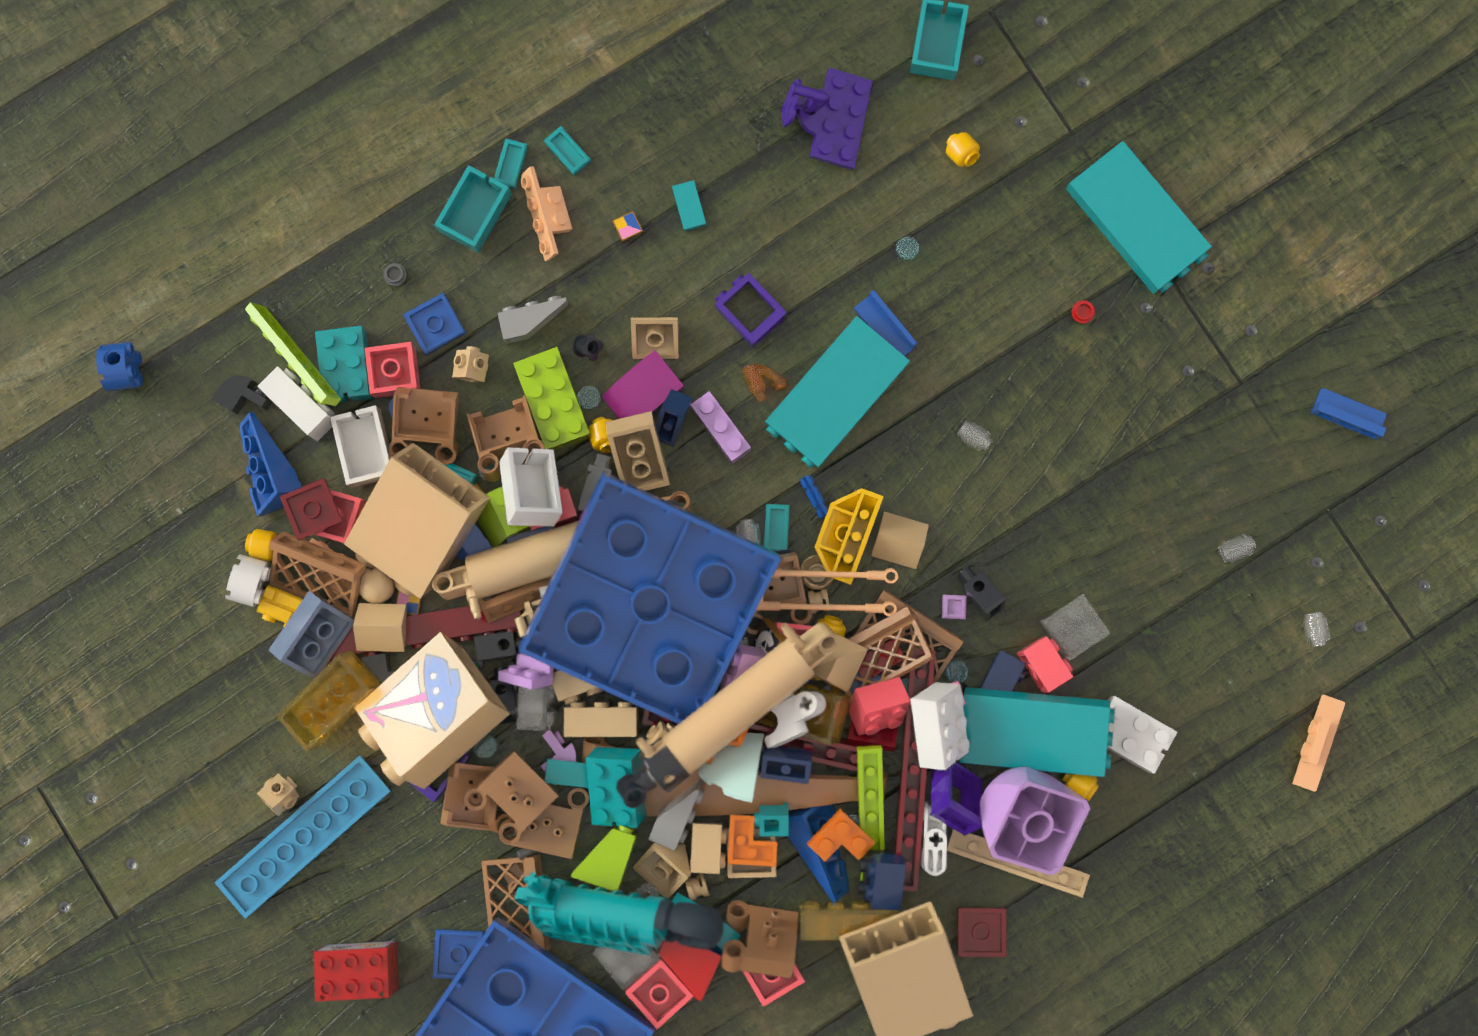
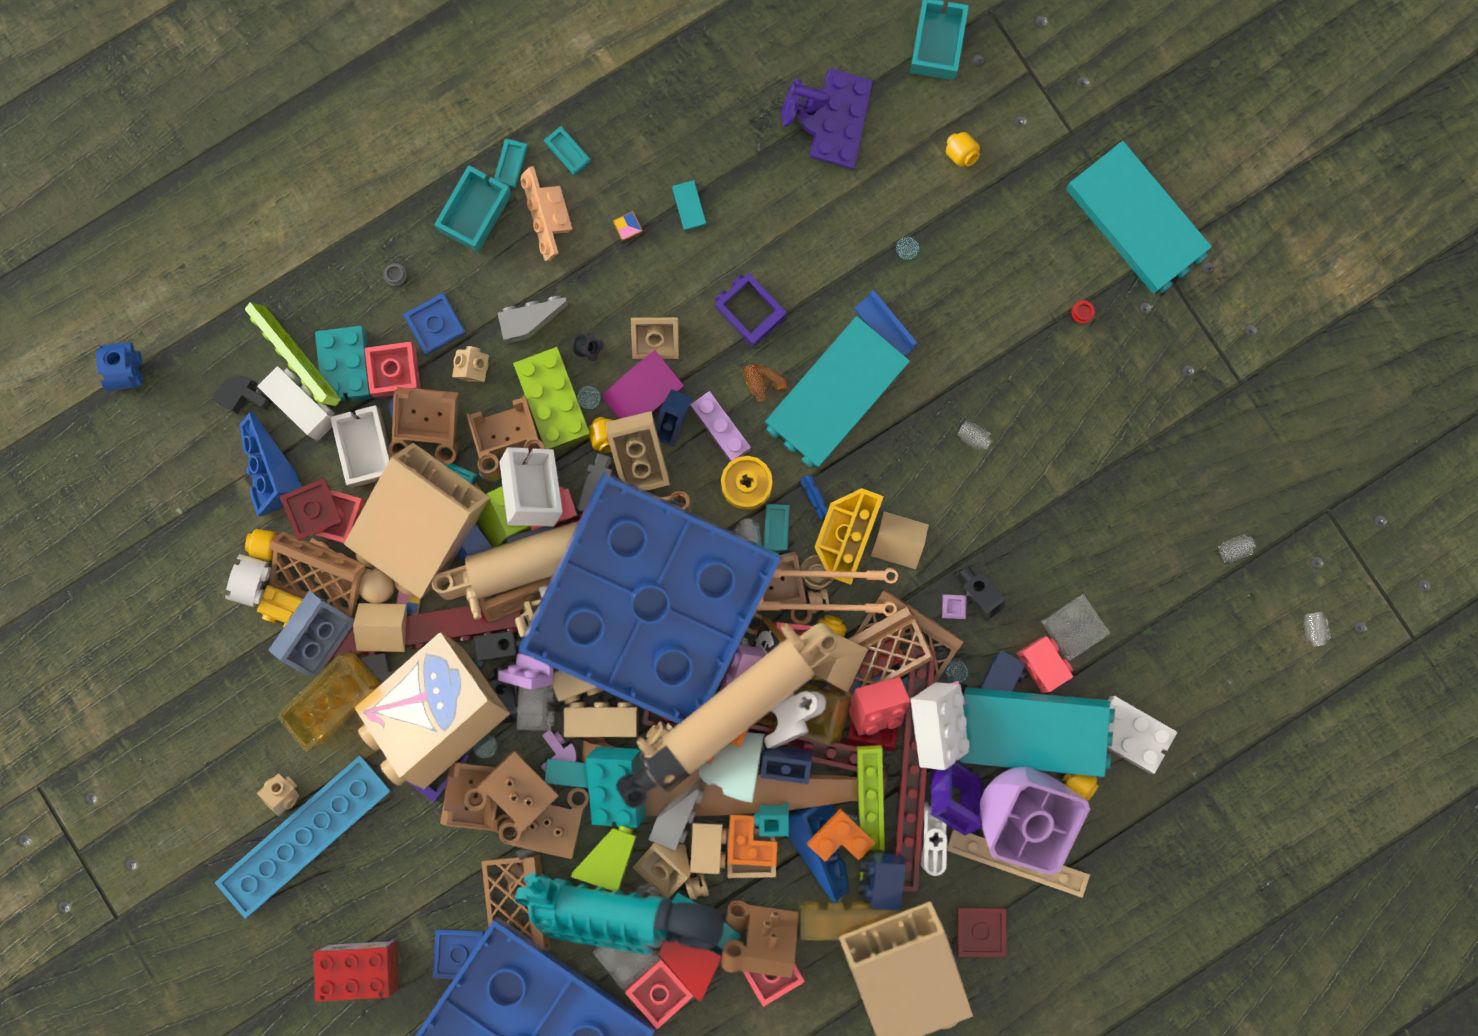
(748, 469): none -> yellow wheel
(1318, 744): light nougat bracket -> none
(1349, 414): blue panel -> none

